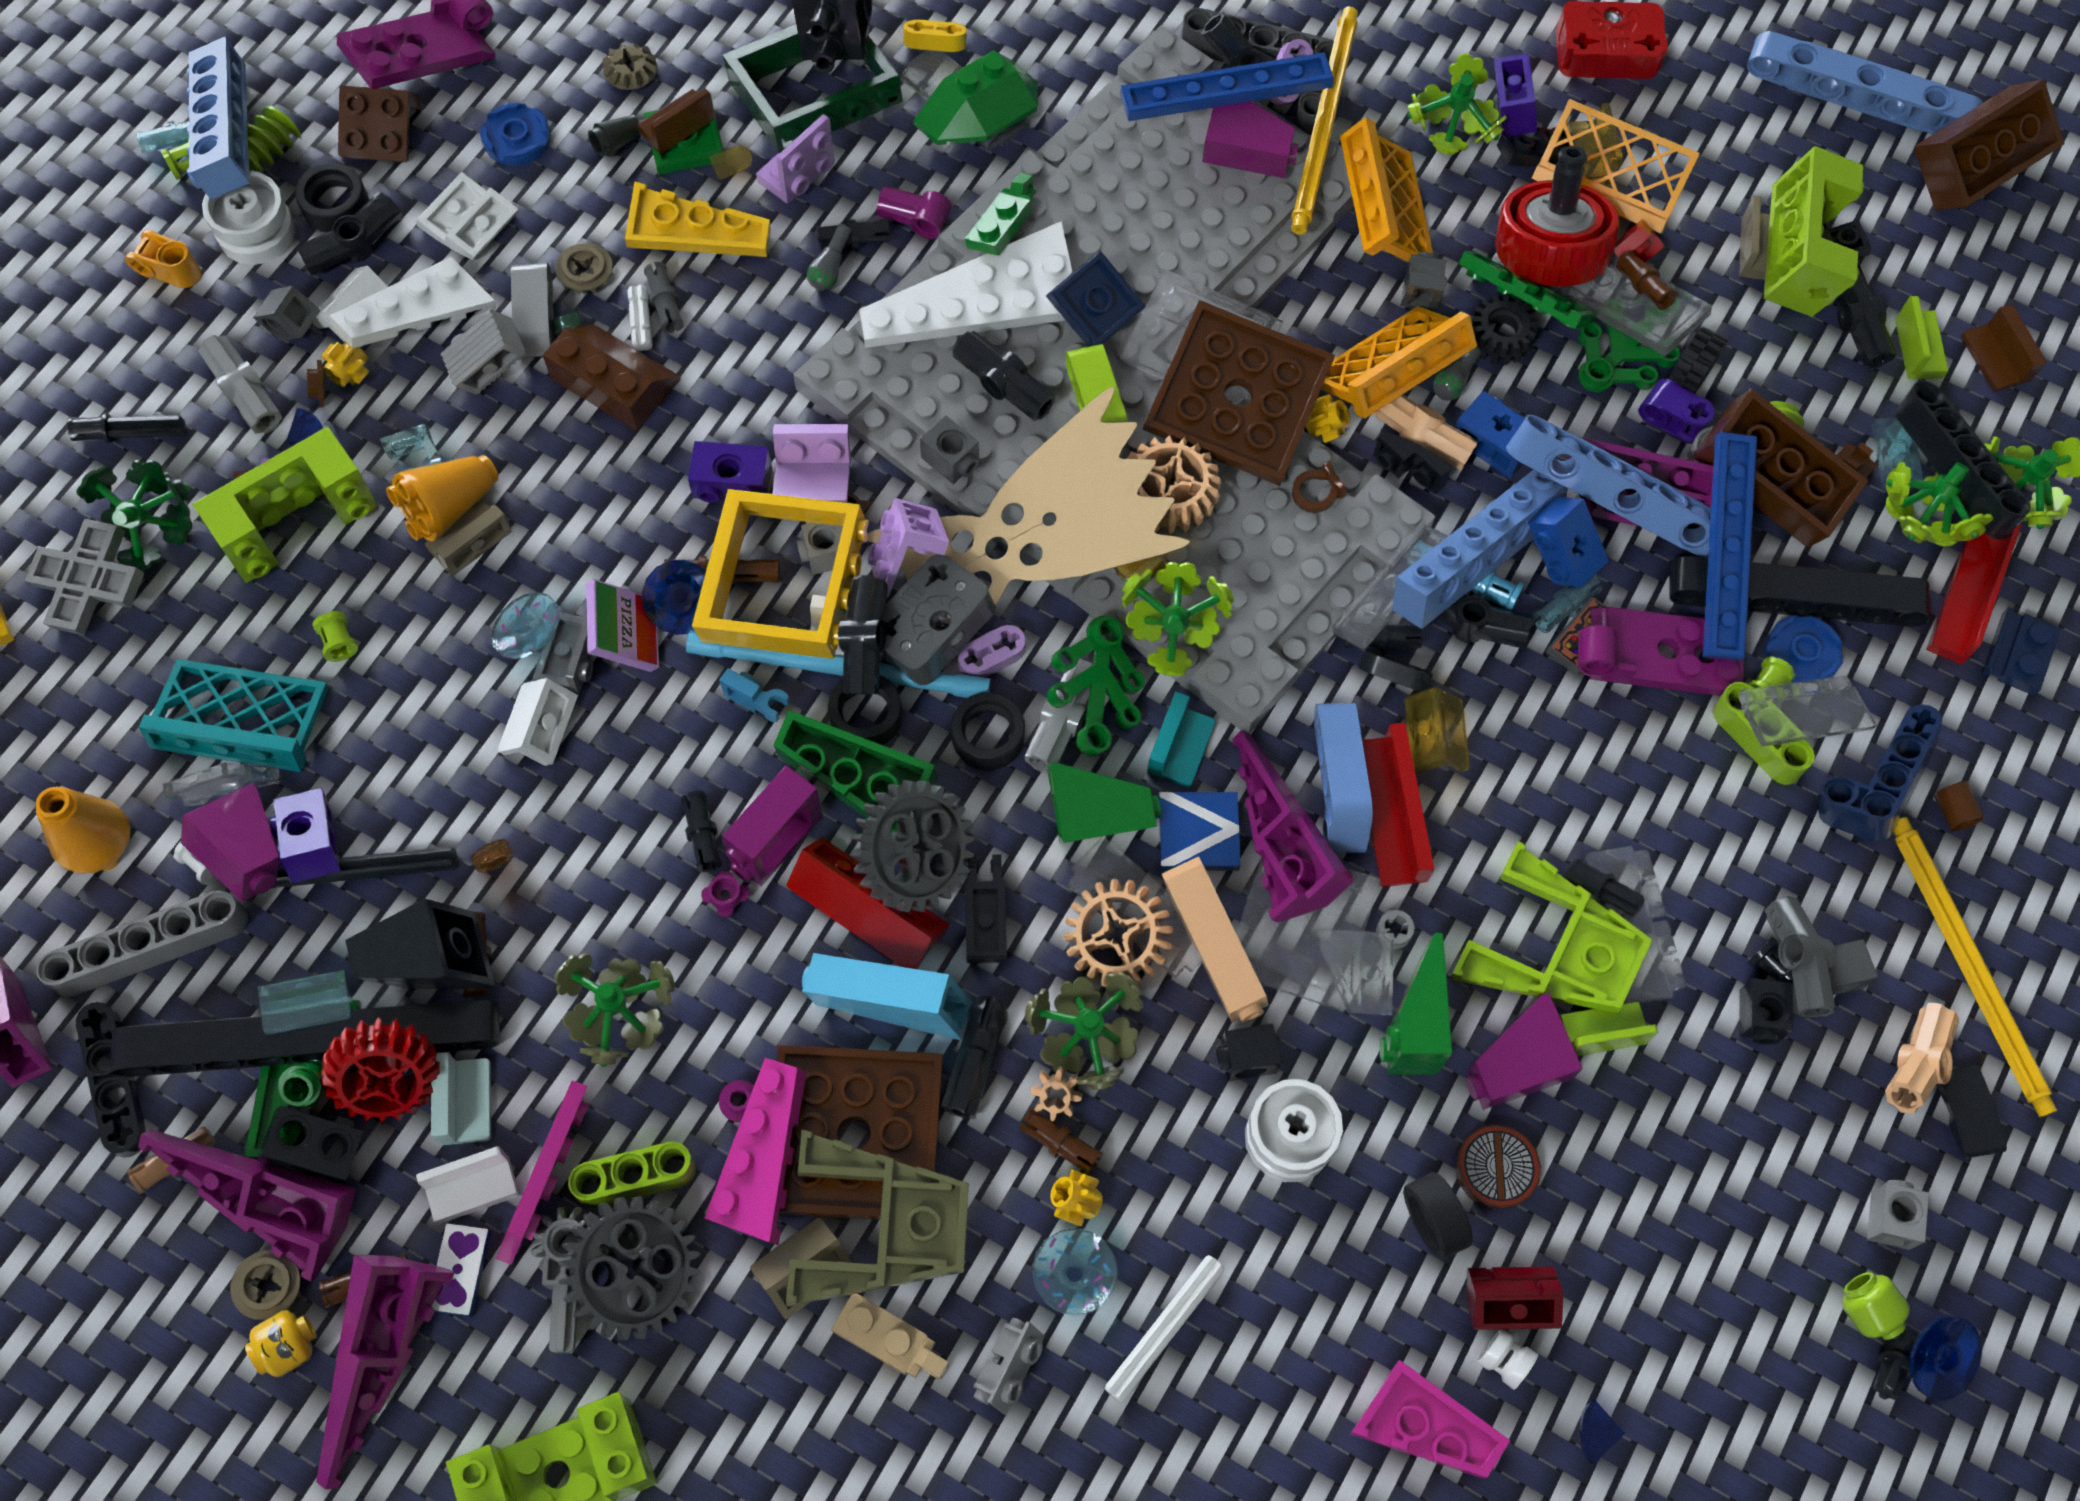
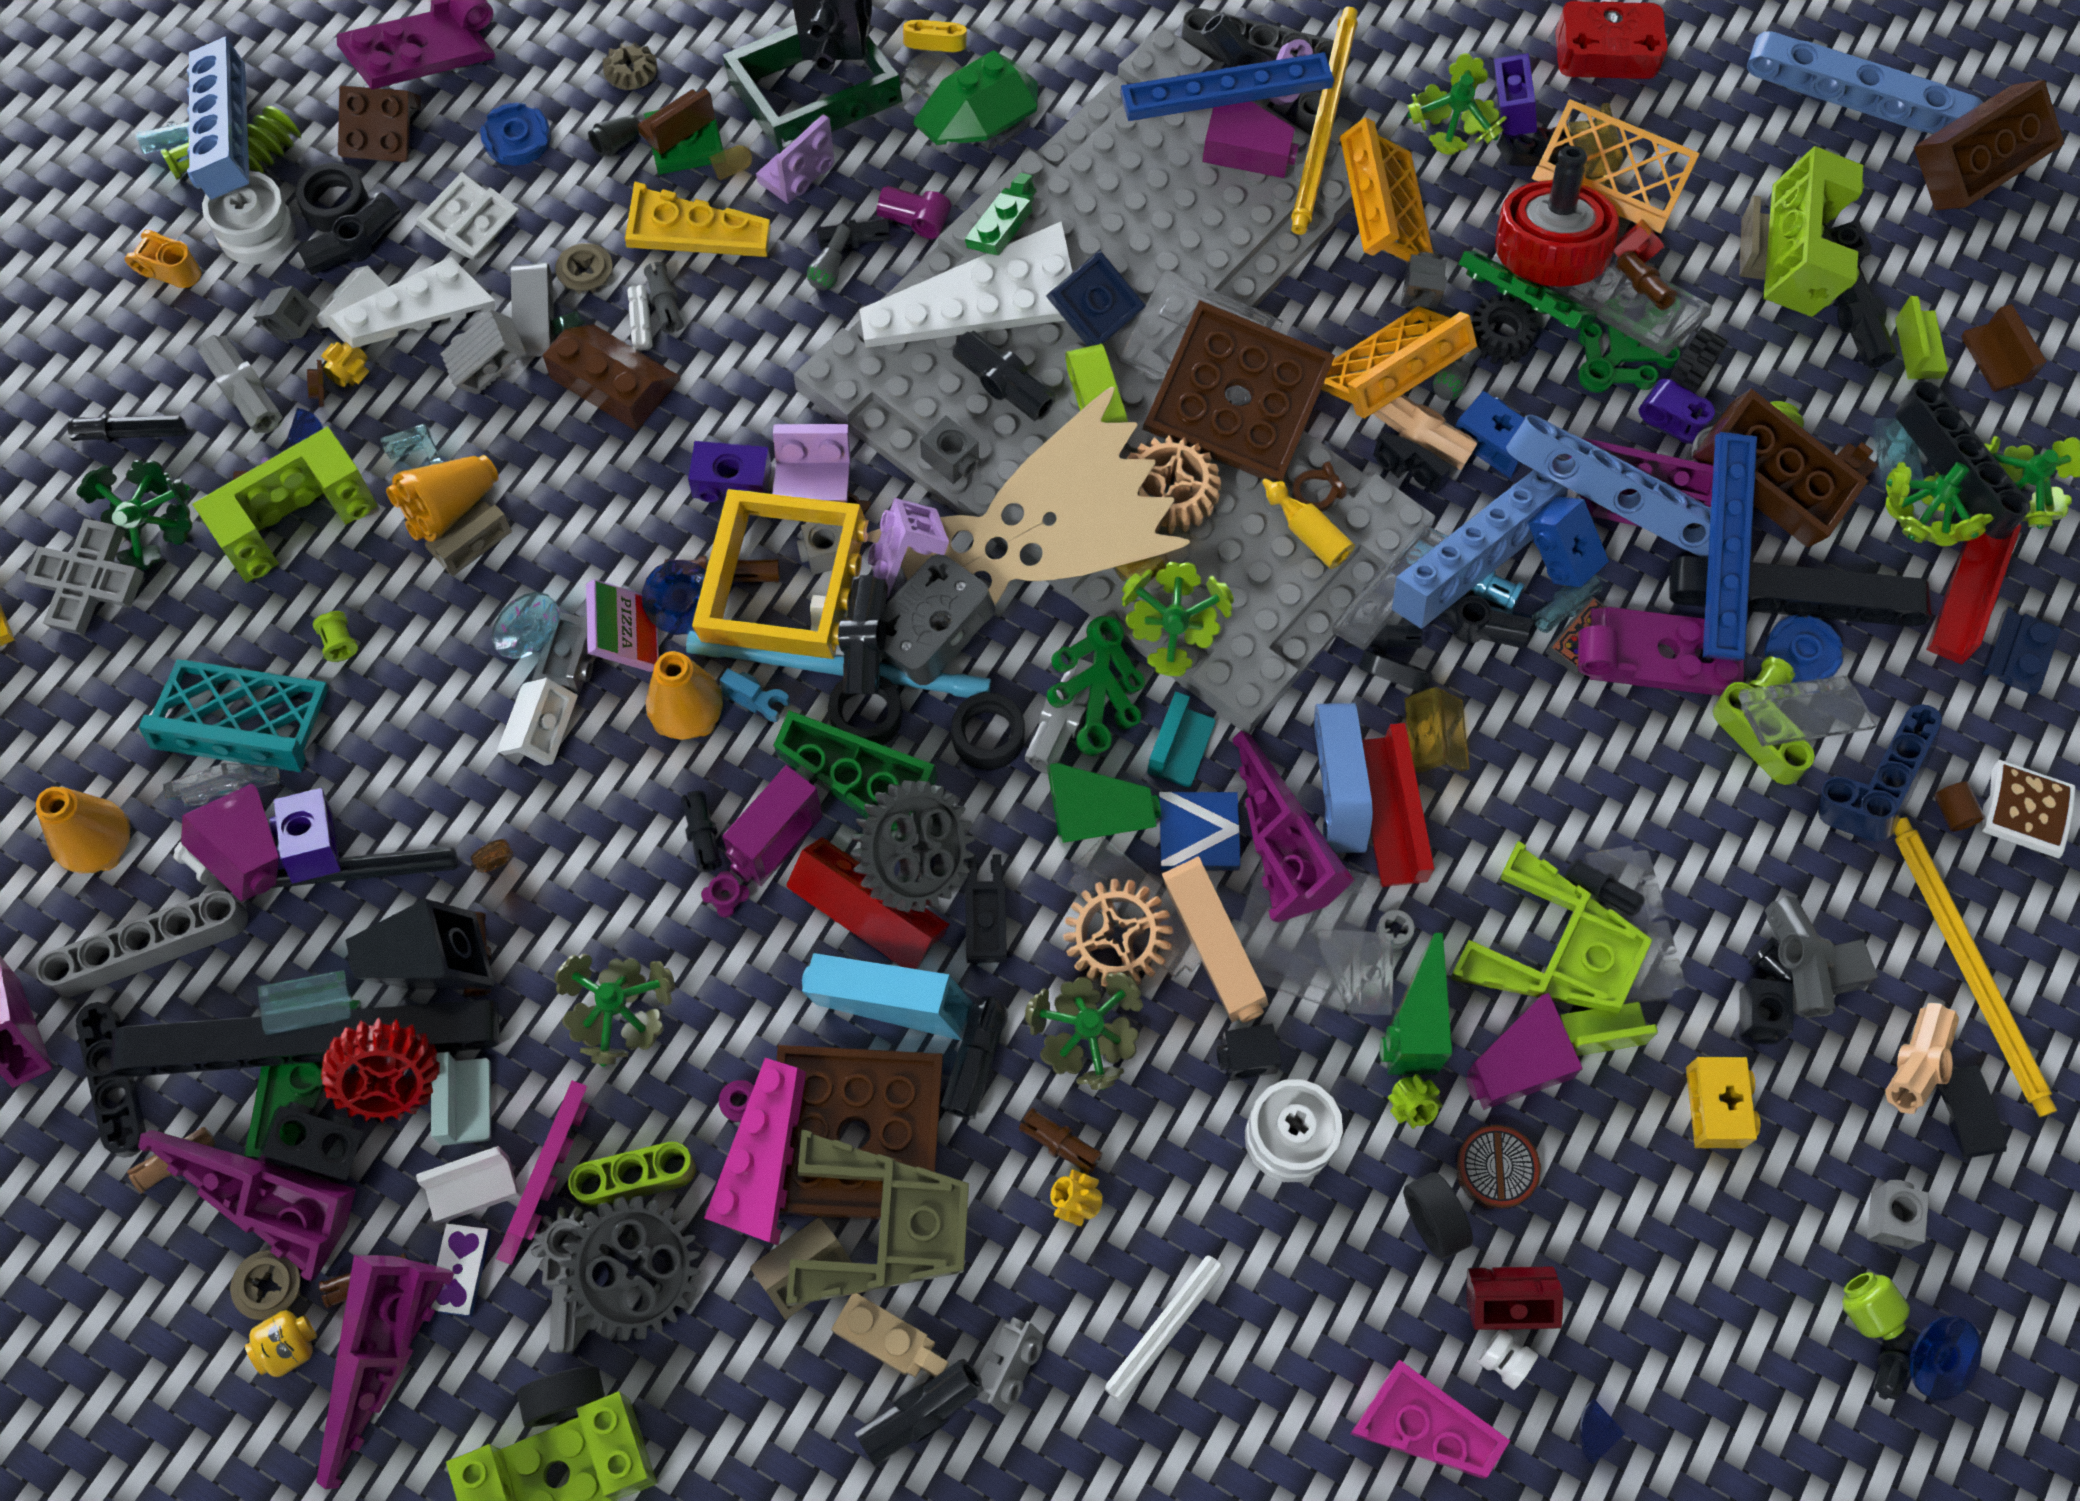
(301, 1083): green cone -> none
(558, 1395): none -> black tyre
(682, 698): none -> light orange cone
(920, 1412): none -> black piece
(990, 649): lavender beam -> none
(1055, 1104): light nougat gear -> none
(1079, 1250): clear light blue dish -> none
(1311, 526): none -> yellow wheel
(1328, 419): yellow gear -> none
(1415, 1101): none -> lime gear
(1712, 1120): none -> yellow brick
(2029, 808): none -> slope

